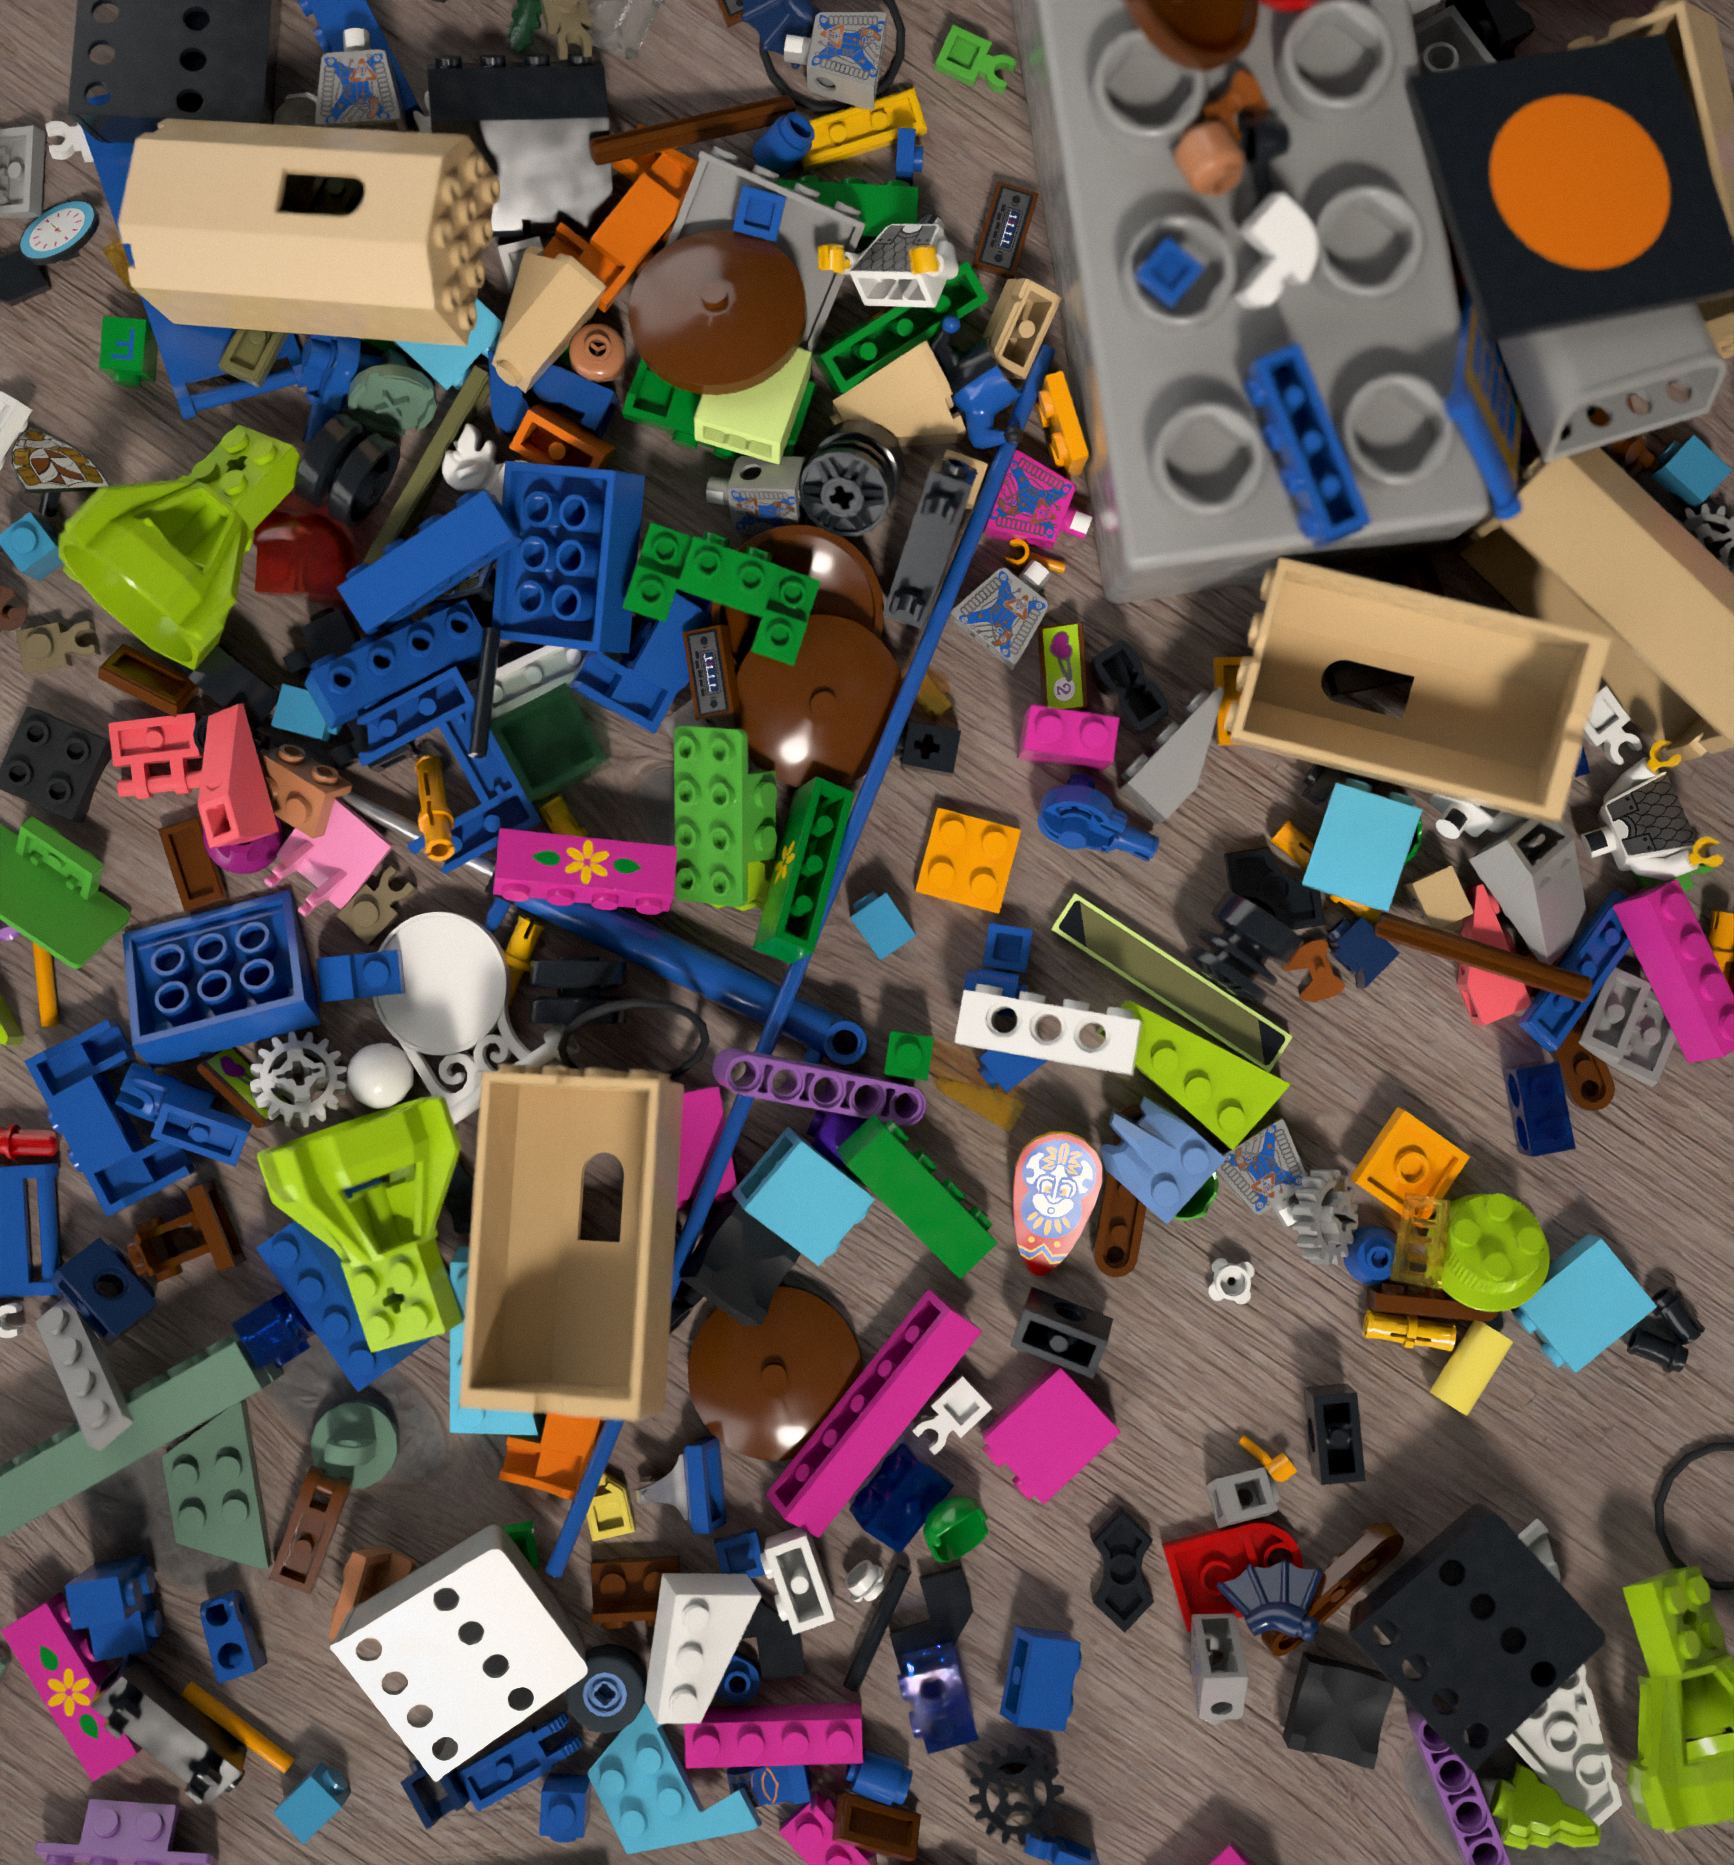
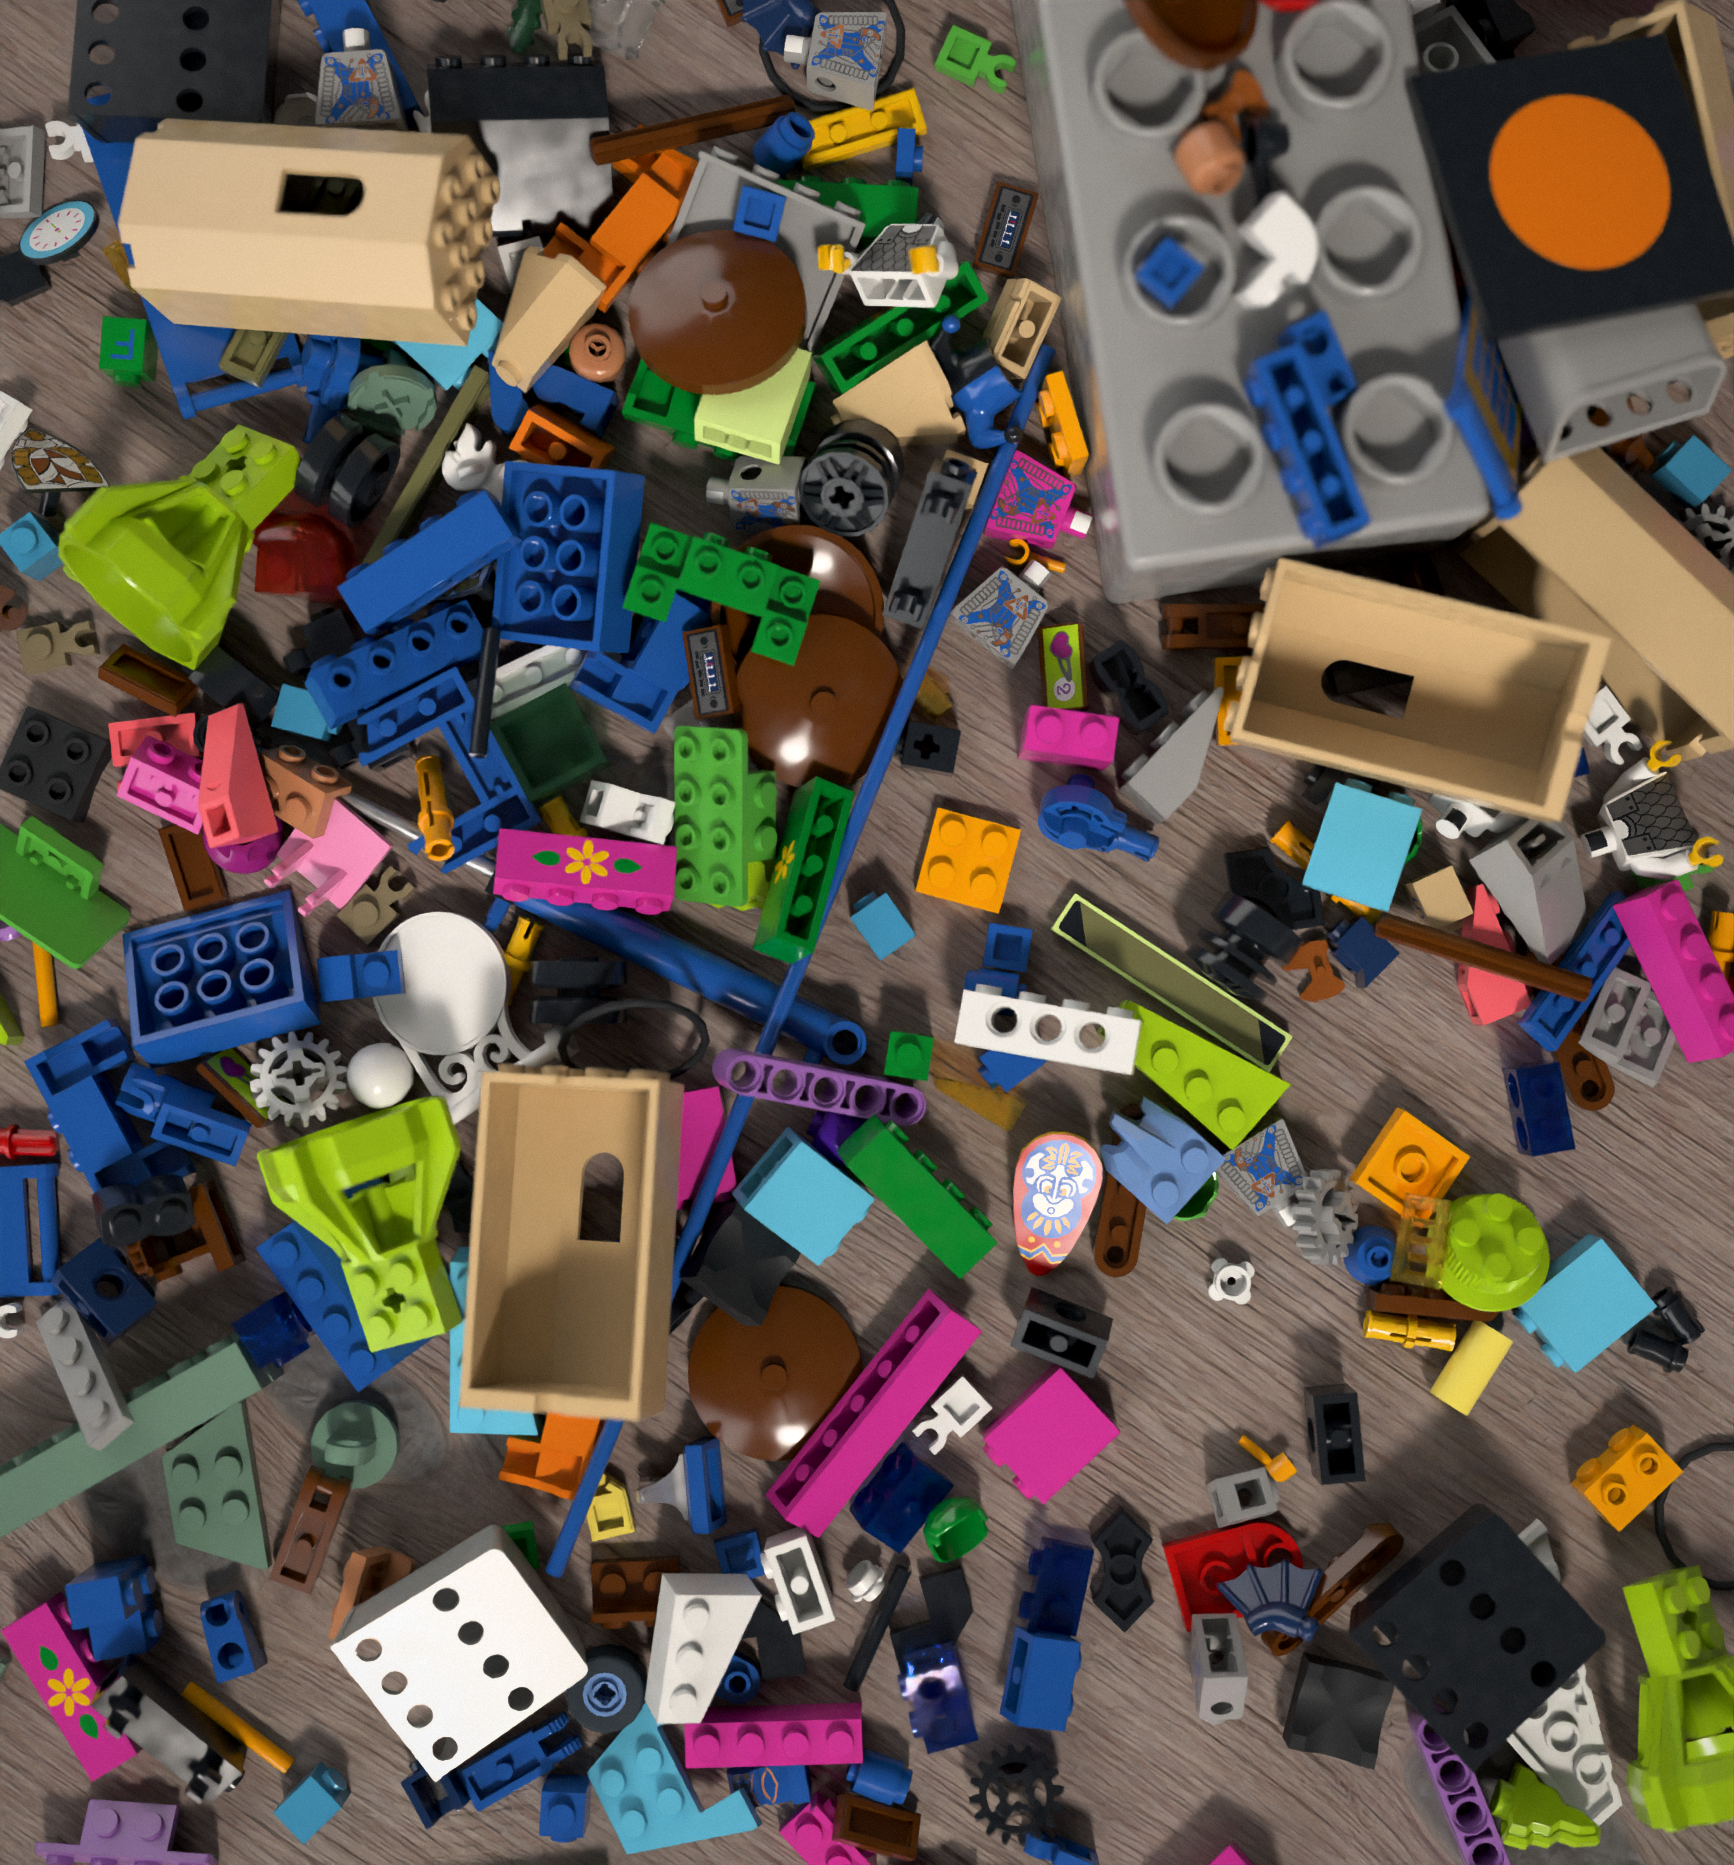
(133, 1212): none -> black brick
(164, 783): none -> dark pink bracket
(628, 812): none -> white brick
(1057, 1586): none -> clear blue bracket
(1216, 626): none -> reddish brown plate
(1323, 356): none -> blue leg
(1625, 1476): none -> light orange brick

